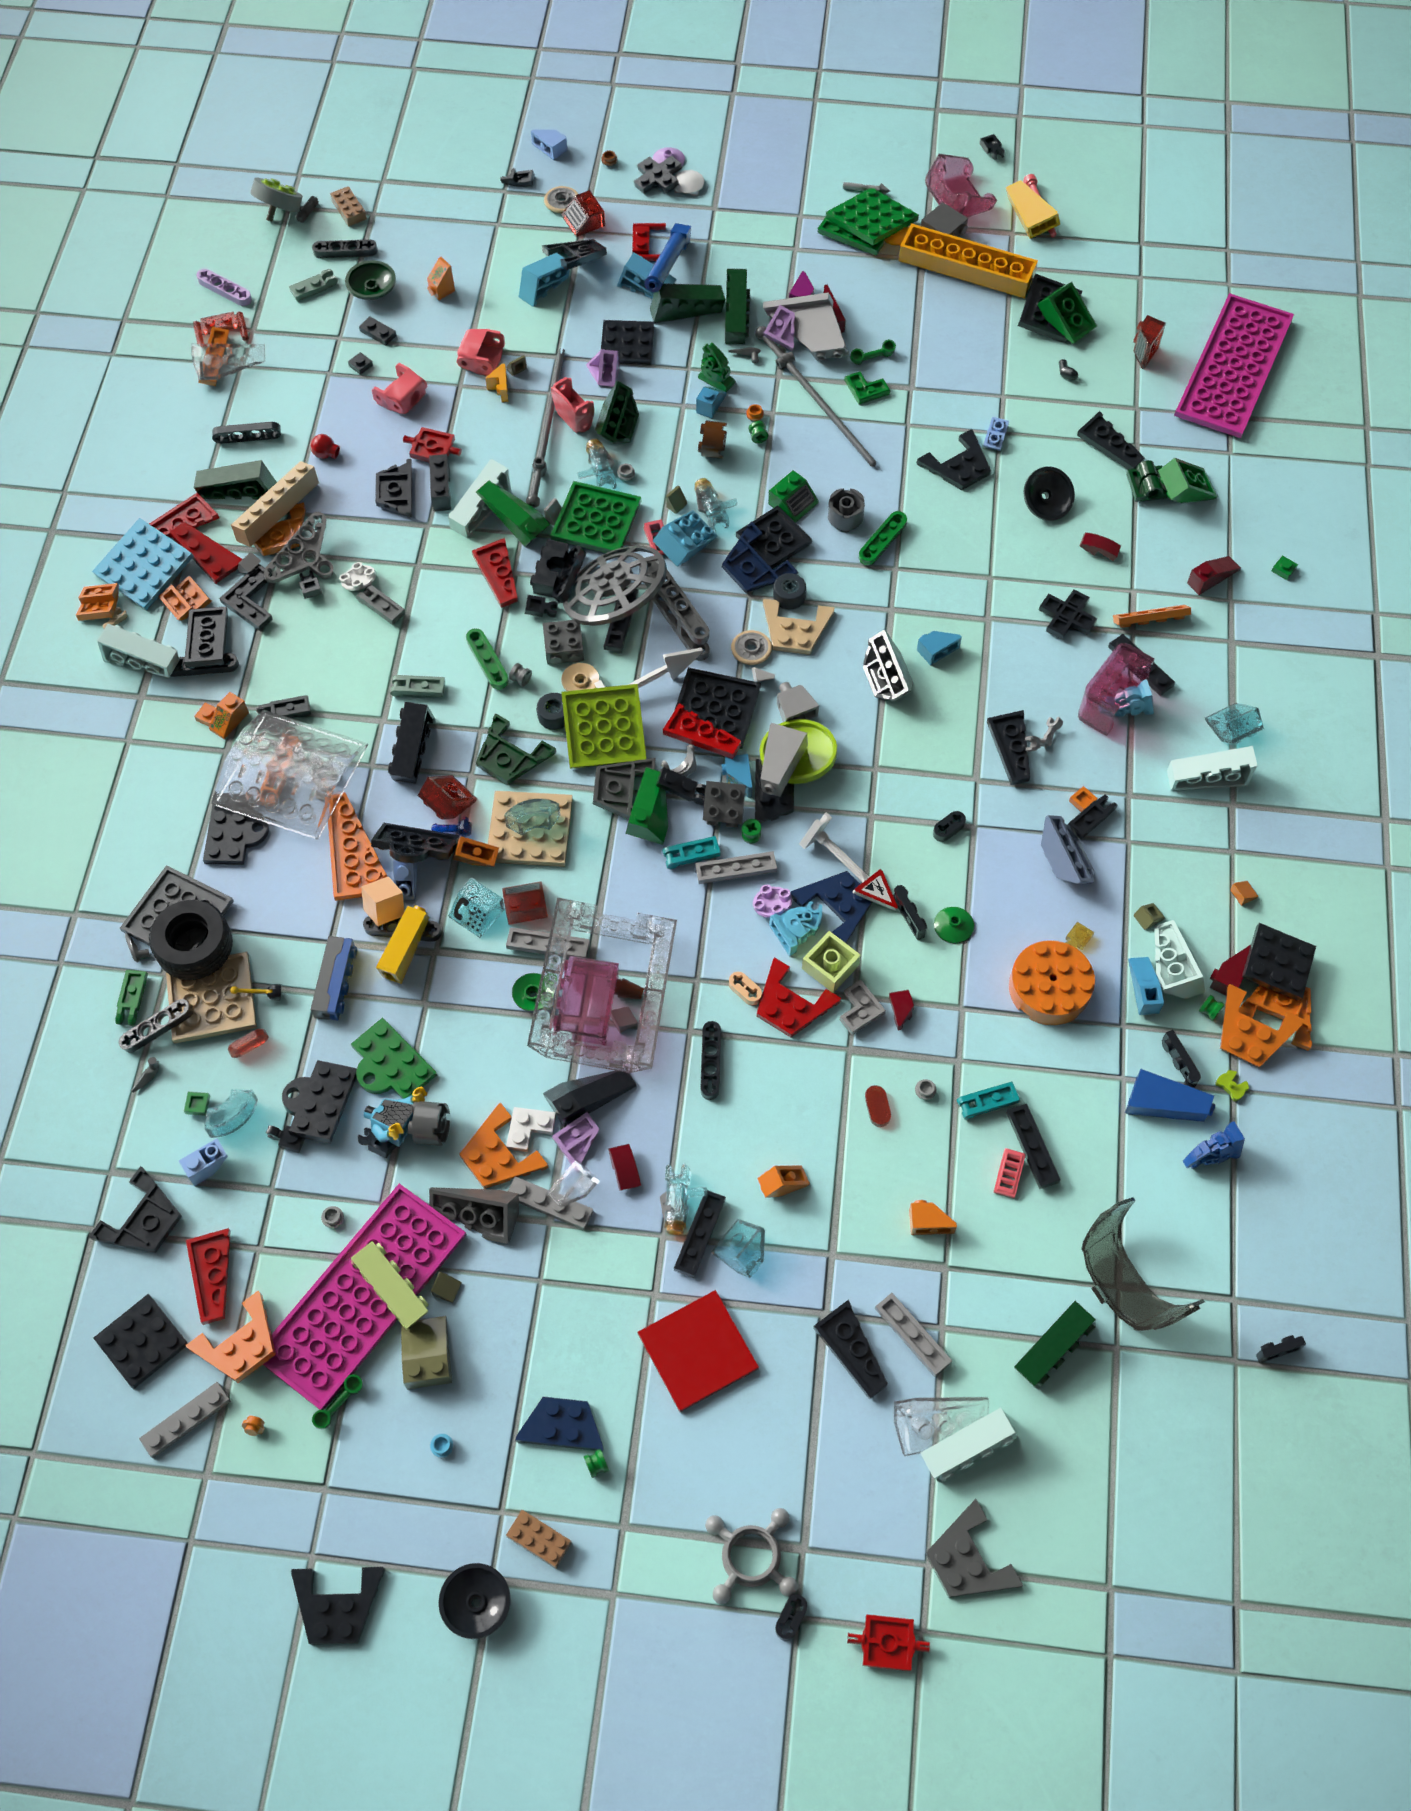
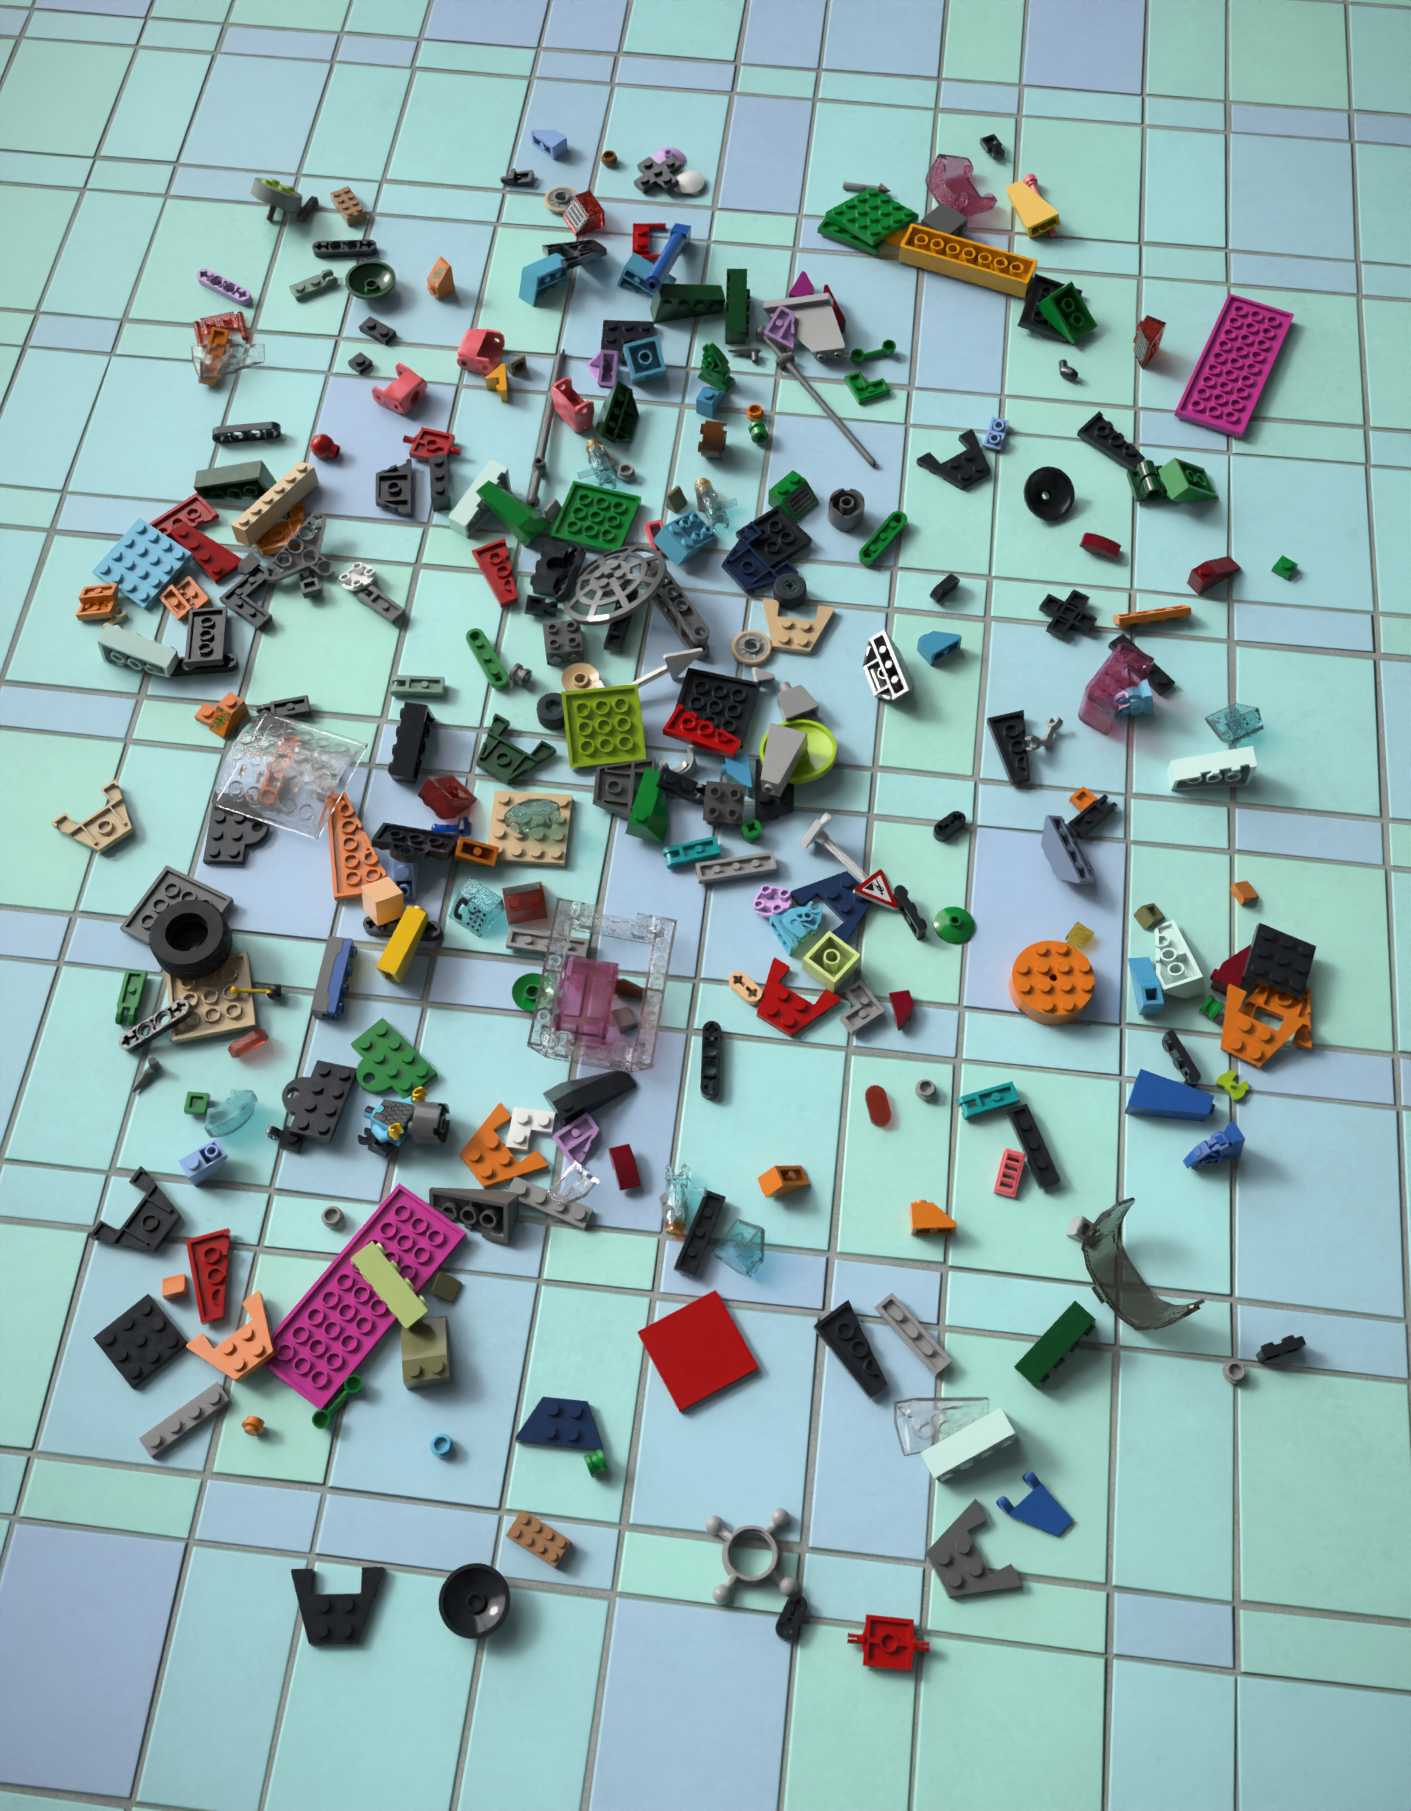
(102, 828): none -> tan wing
(136, 955): dark grey bar -> none
(174, 1287): none -> orange slope
(644, 359): none -> medium azure brick
(944, 588): none -> black beam
(1037, 1508): none -> blue flag
(1078, 1228): none -> light grey slope
(1234, 1372): none -> light grey plate

